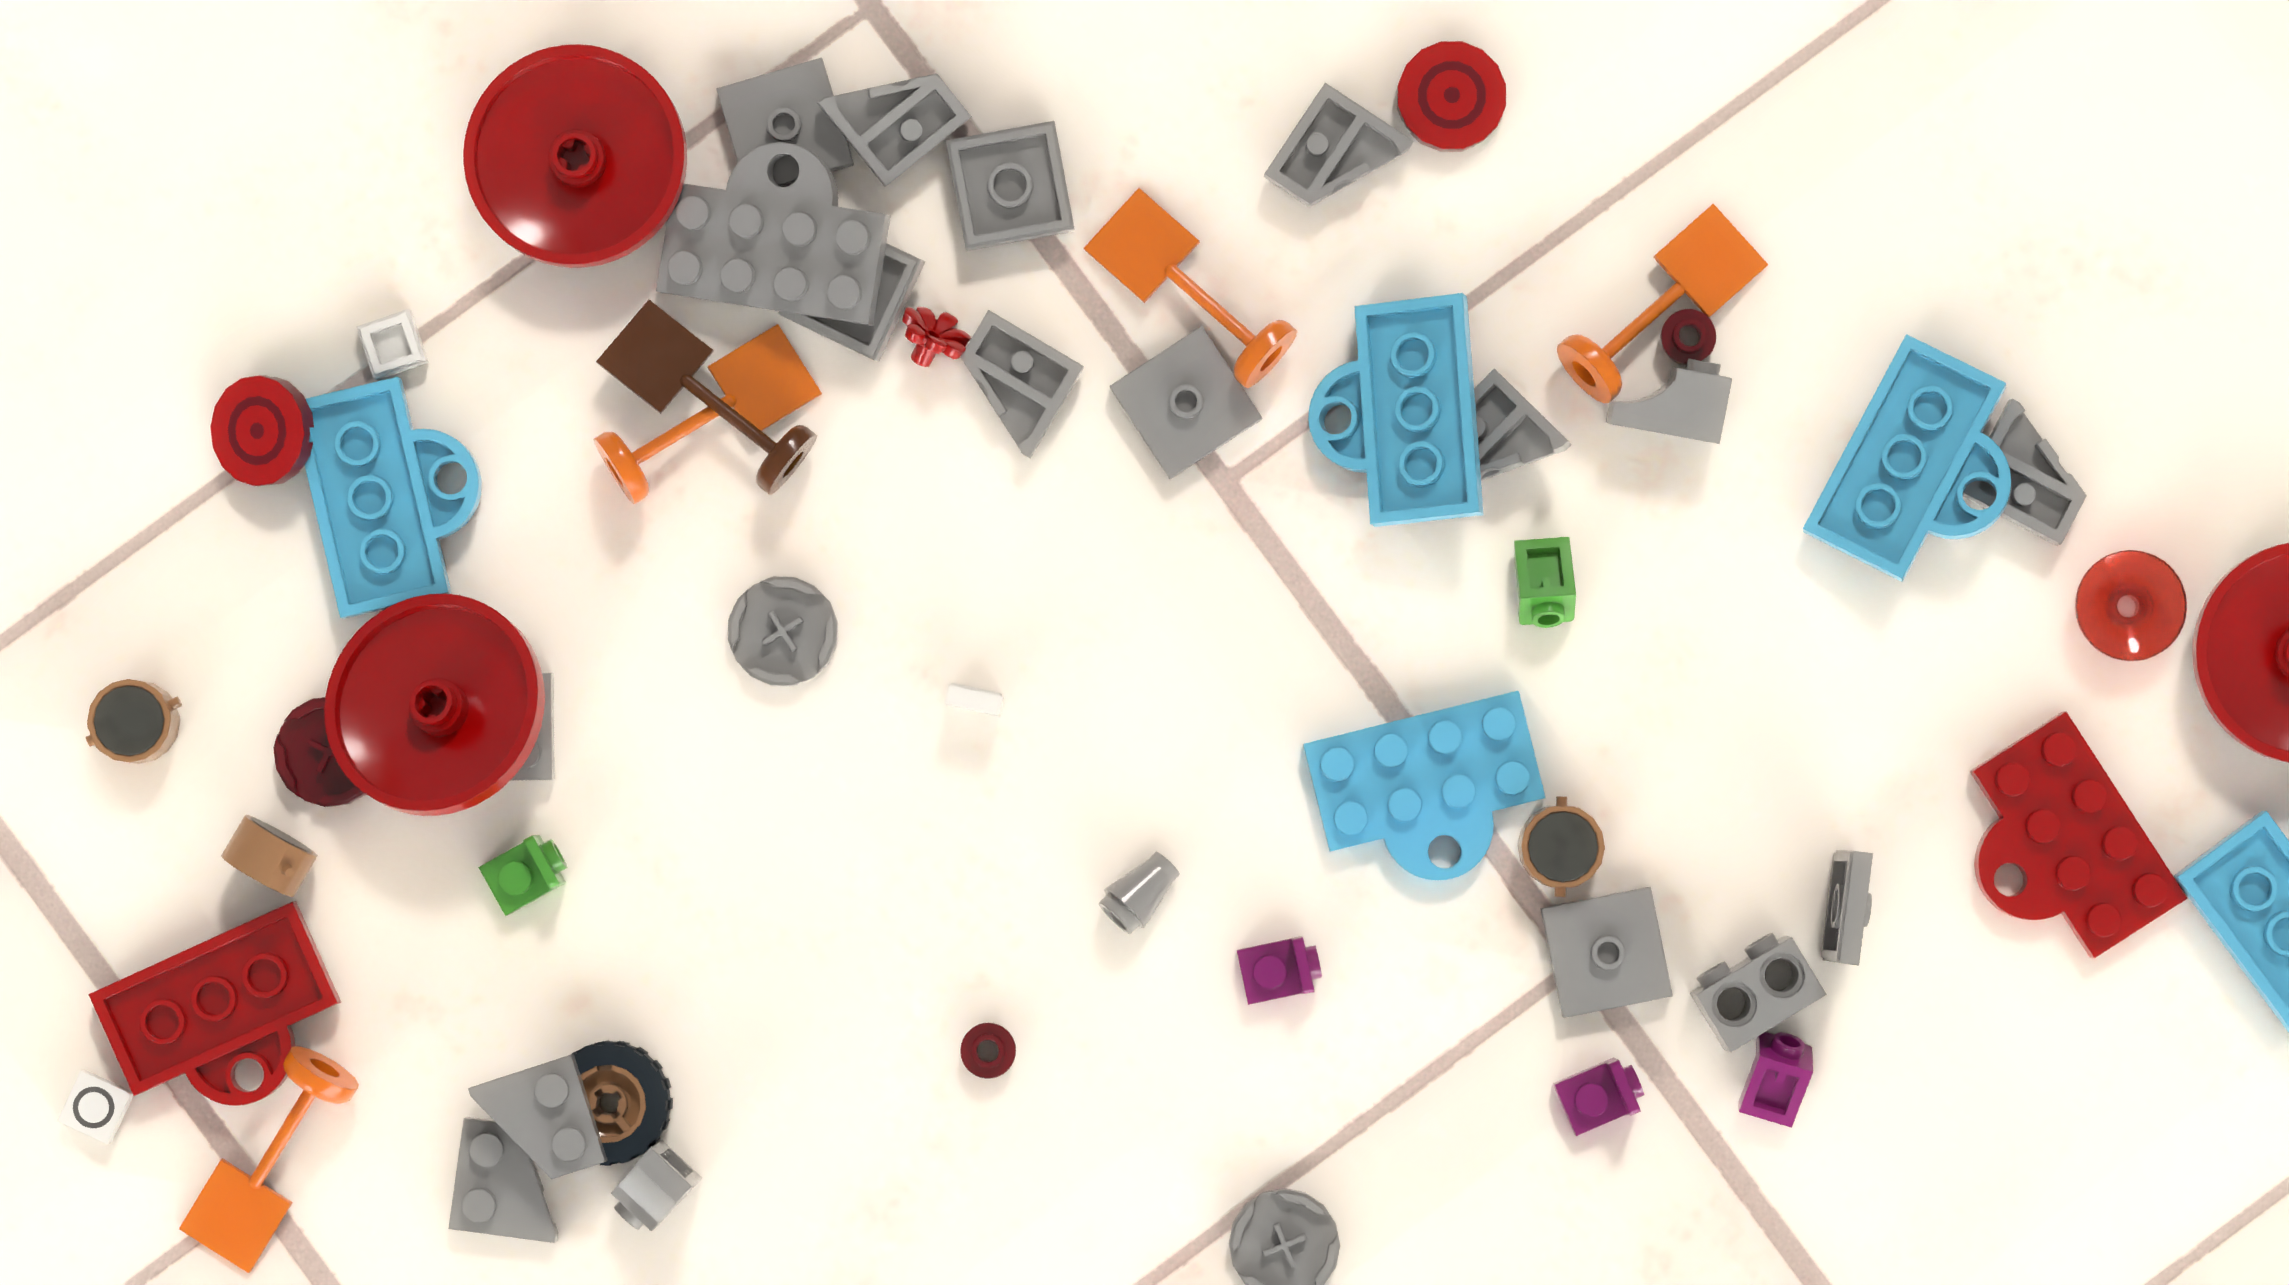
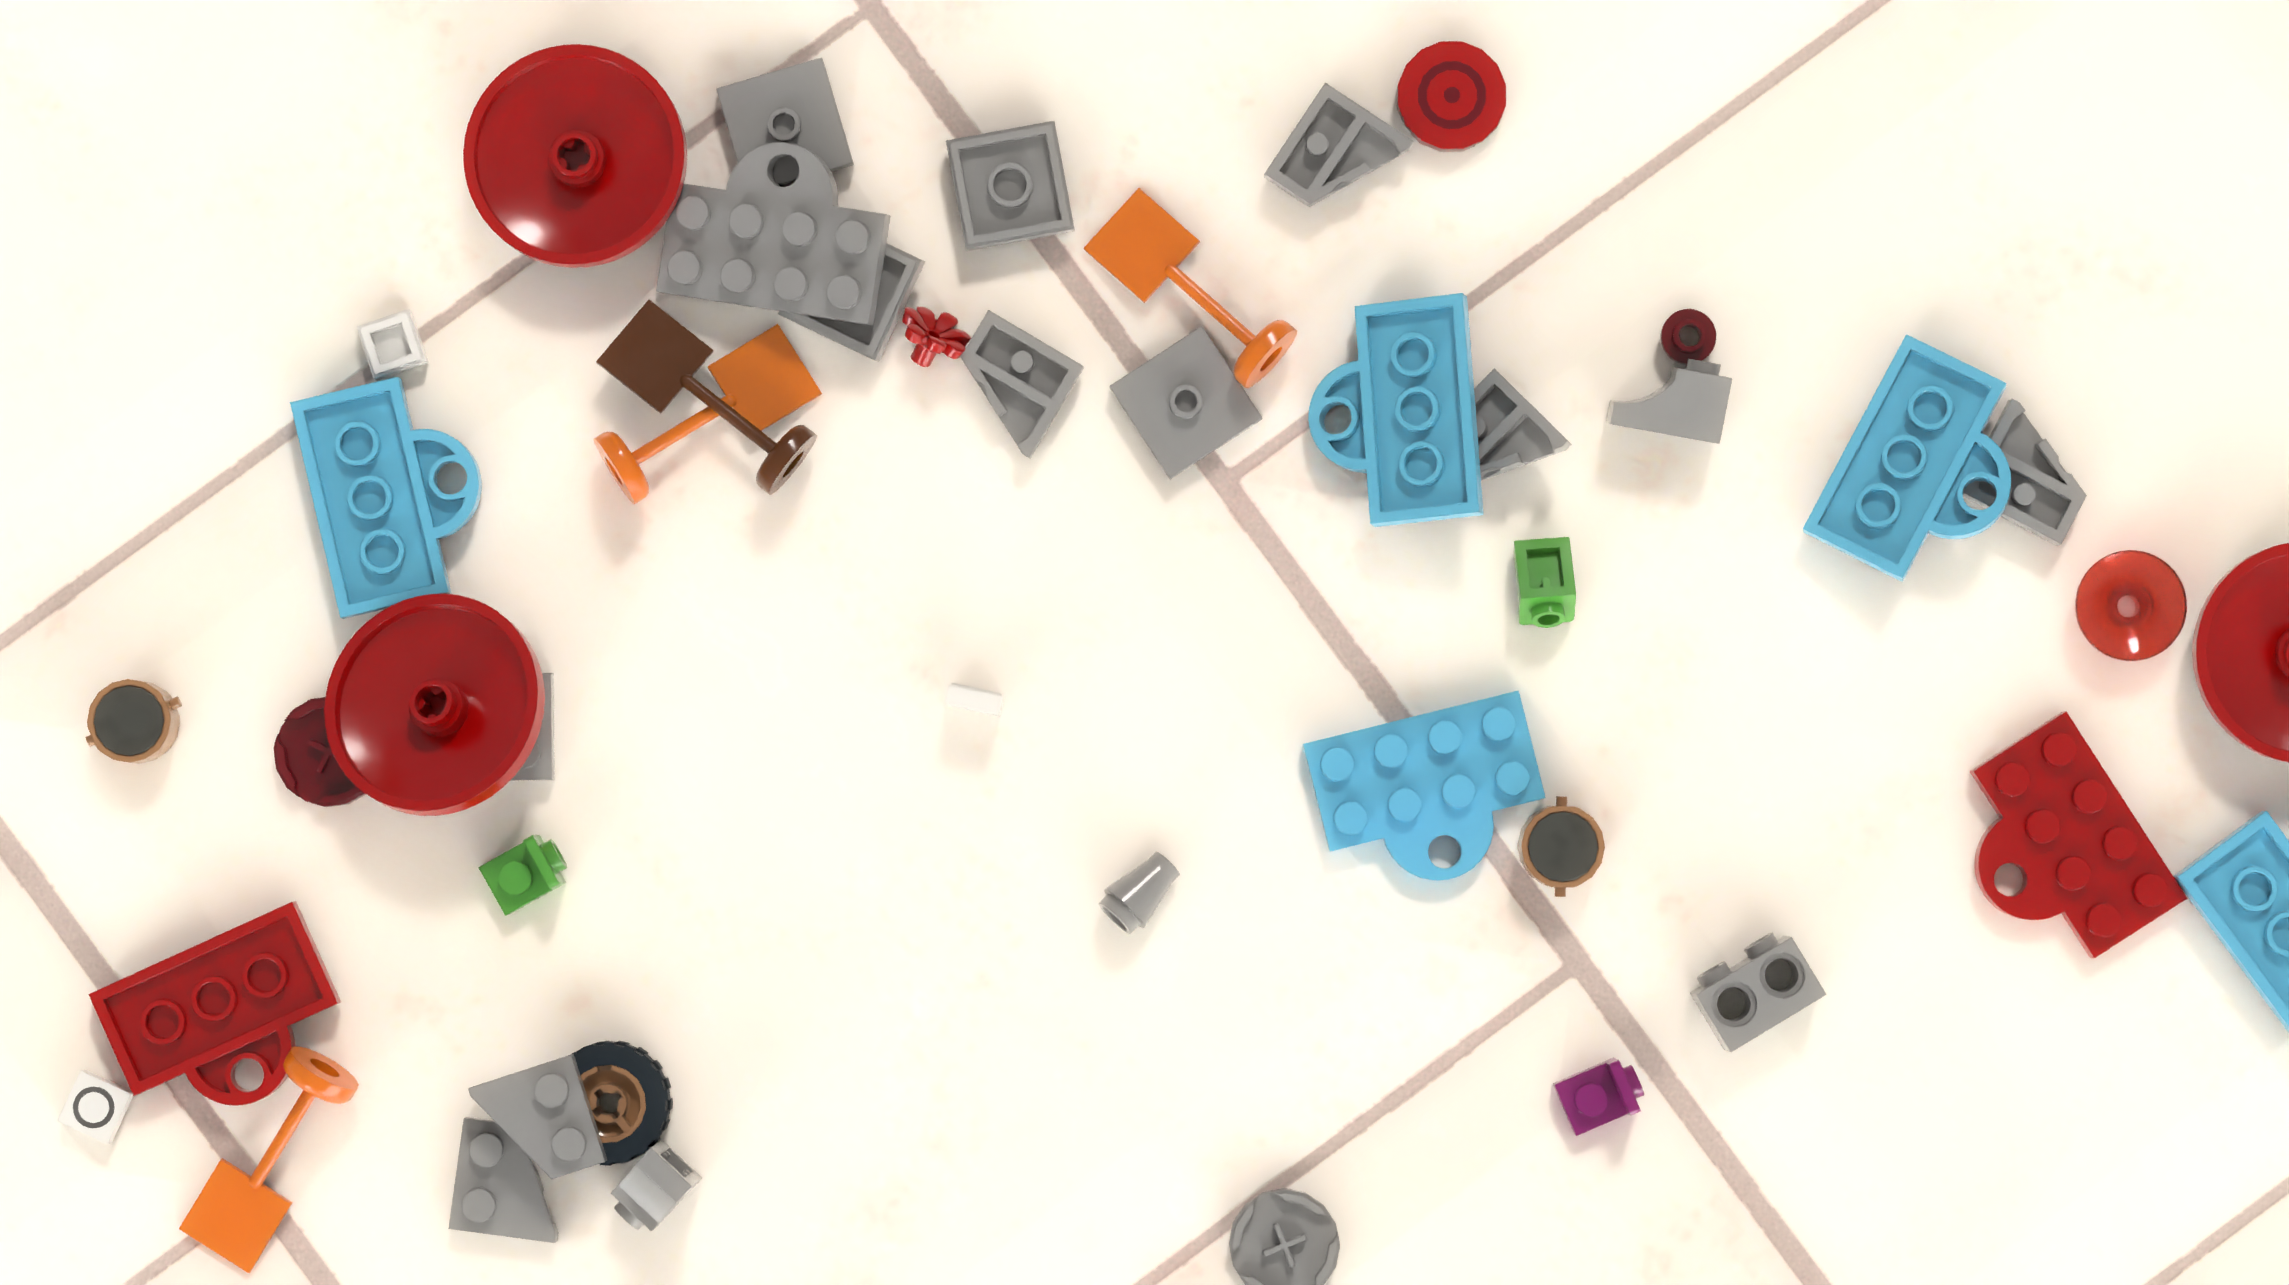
(262, 430): red tile -> none
(269, 856): medium nougat piece -> none
(783, 631): light grey tile -> none
(896, 122): light grey wing -> none
(997, 1034): dark red plate -> none
(1278, 969): magenta bracket -> none
(1606, 952): light grey plate -> none
(1705, 261): orange piece -> none
(1777, 1078): magenta bracket -> none
(1847, 907): light grey plate -> none

